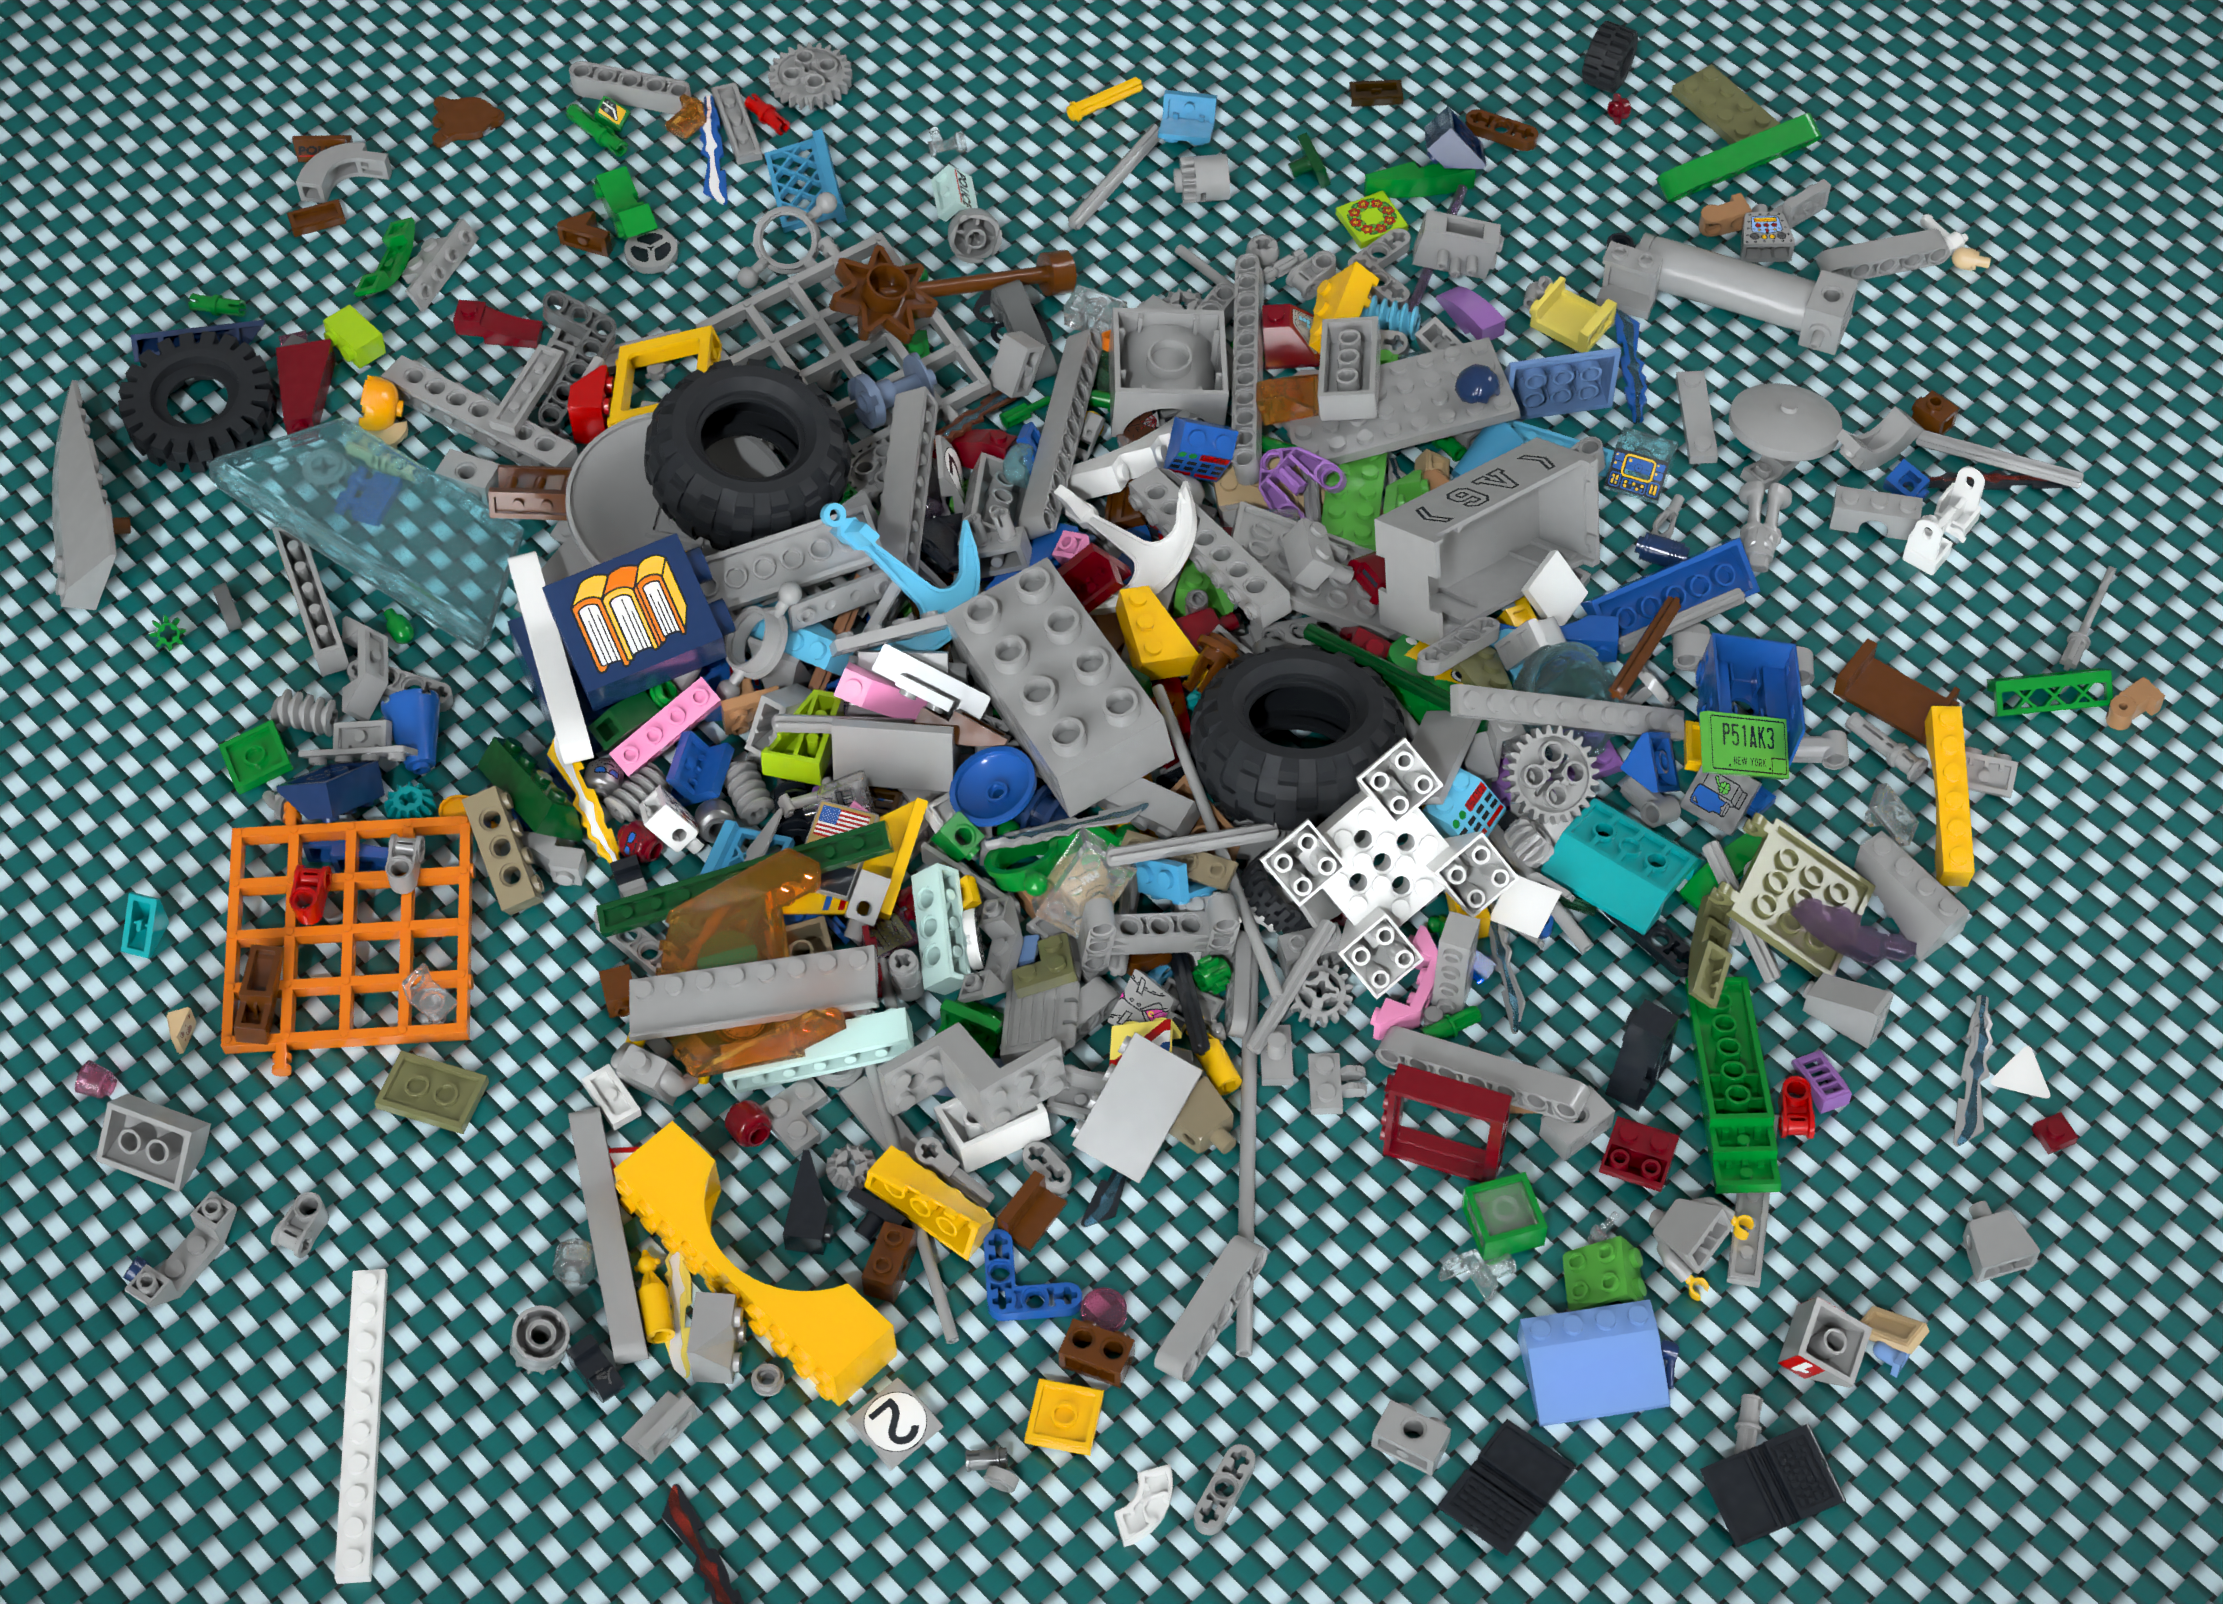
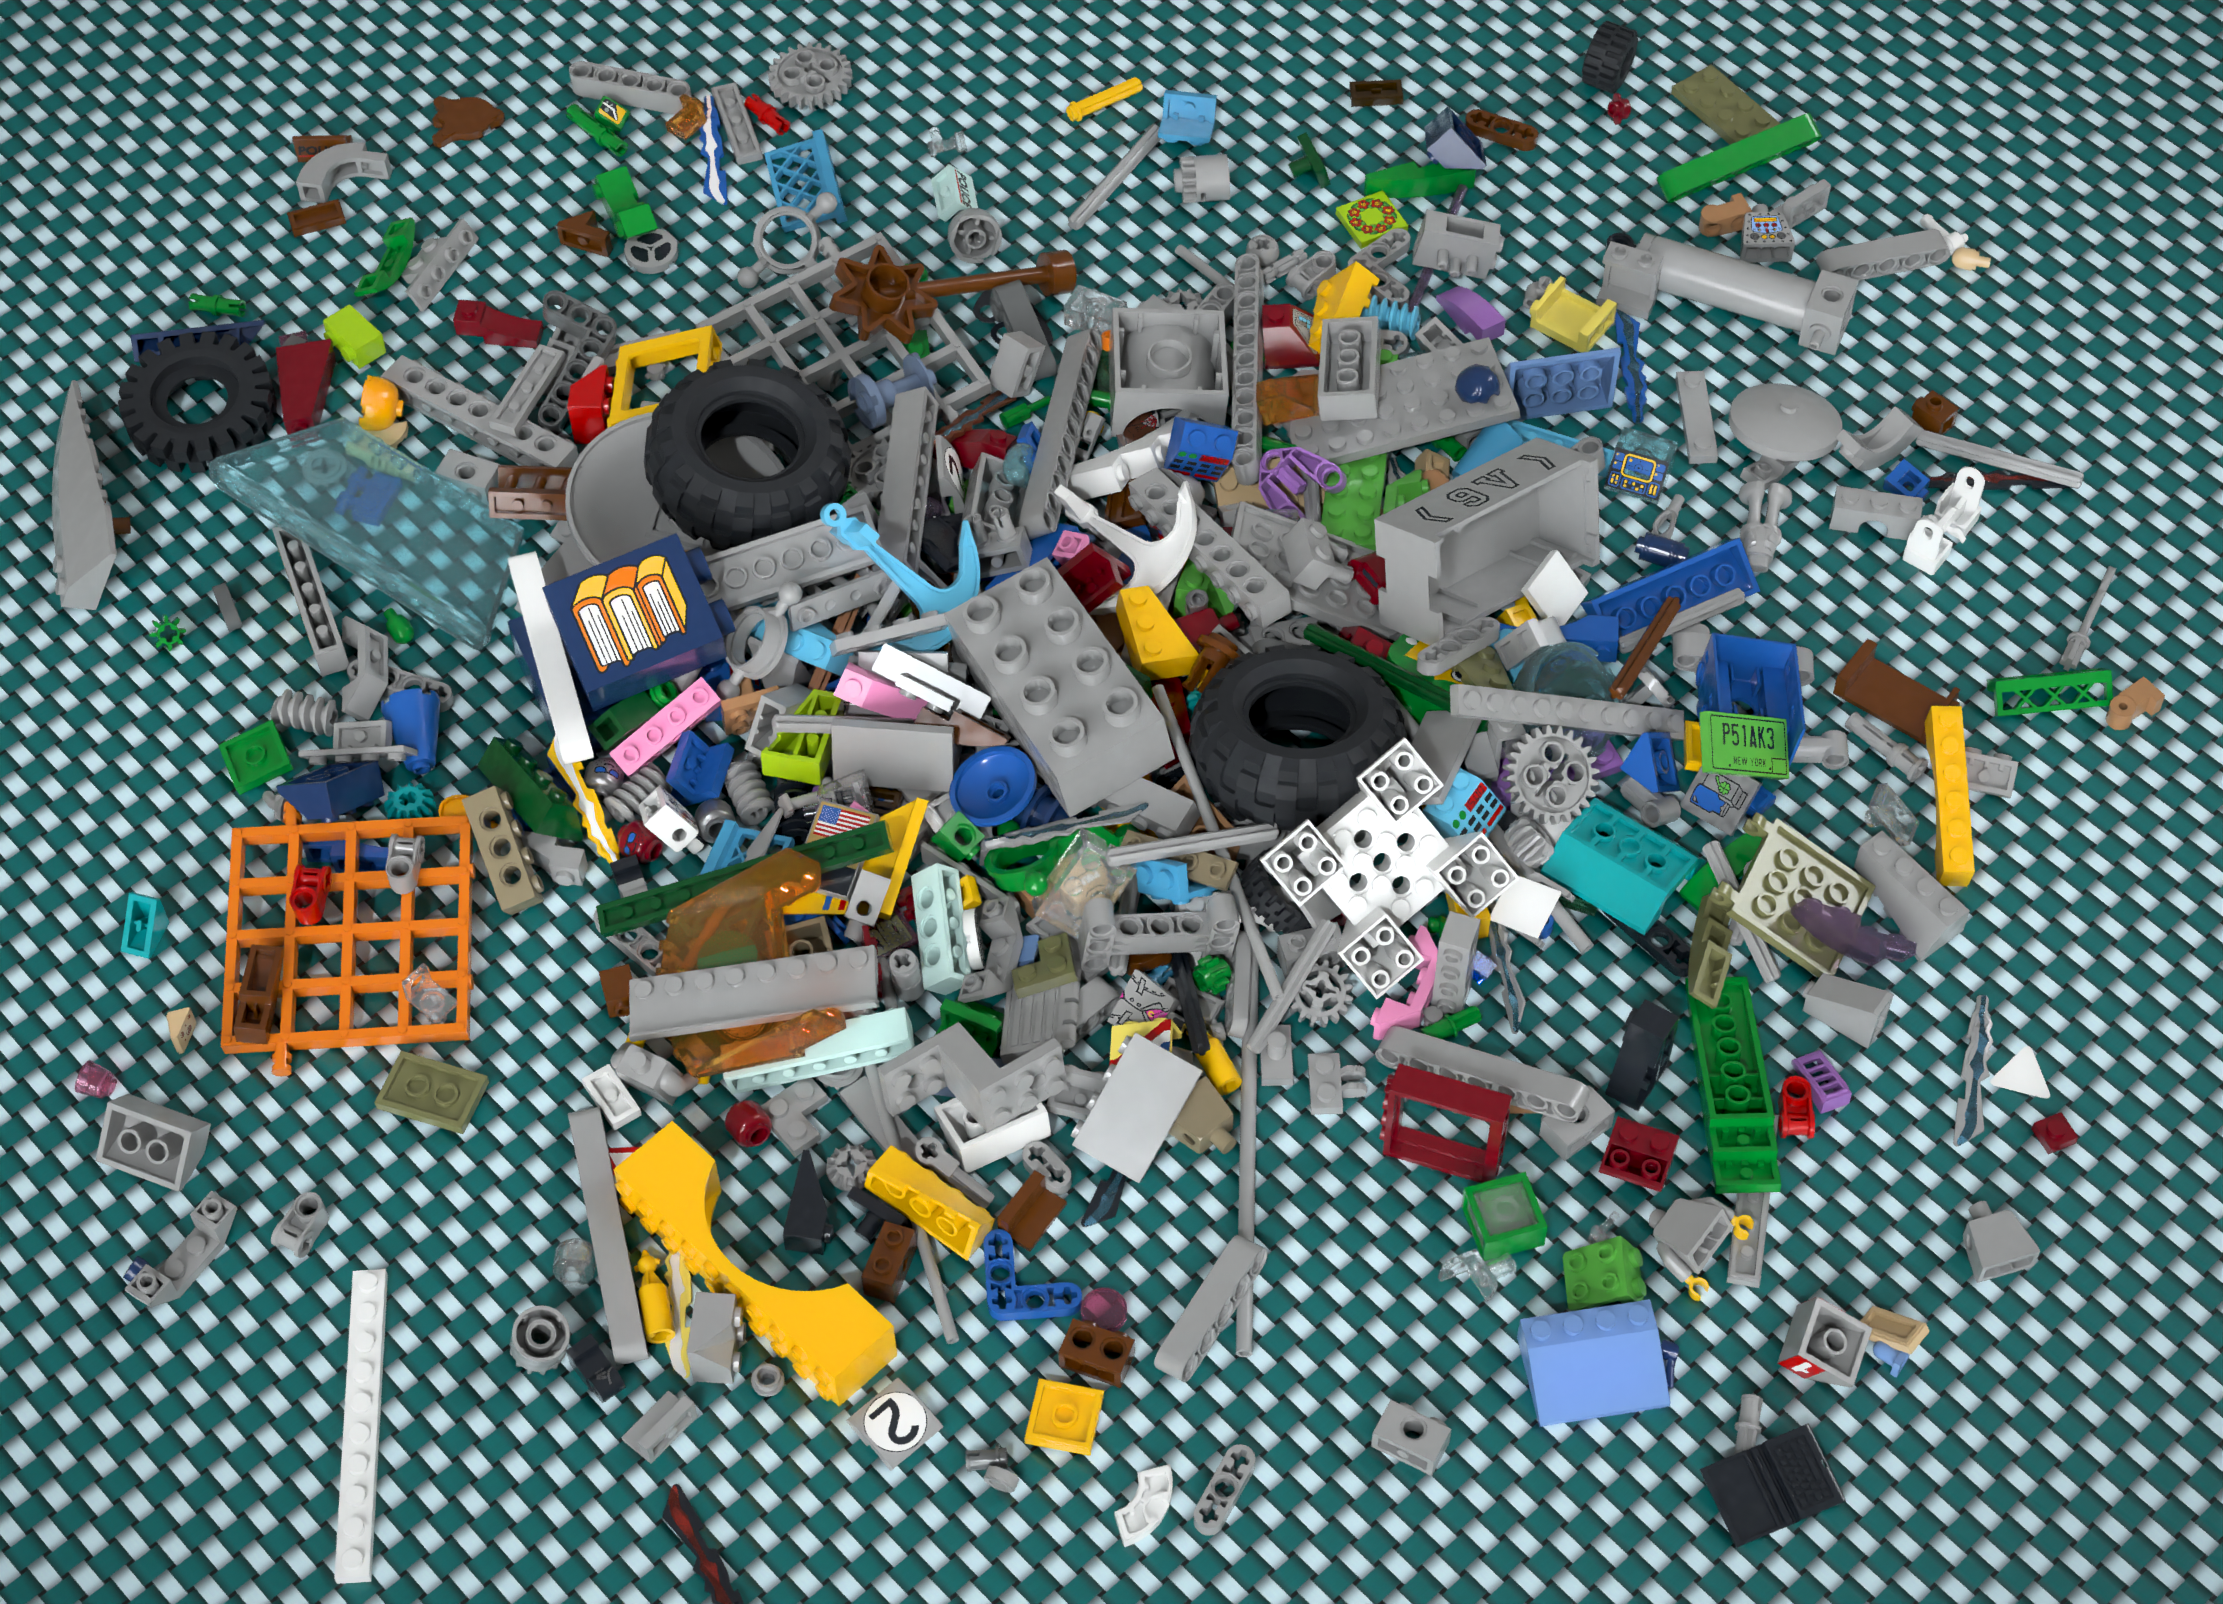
(1506, 1487): black piece -> none

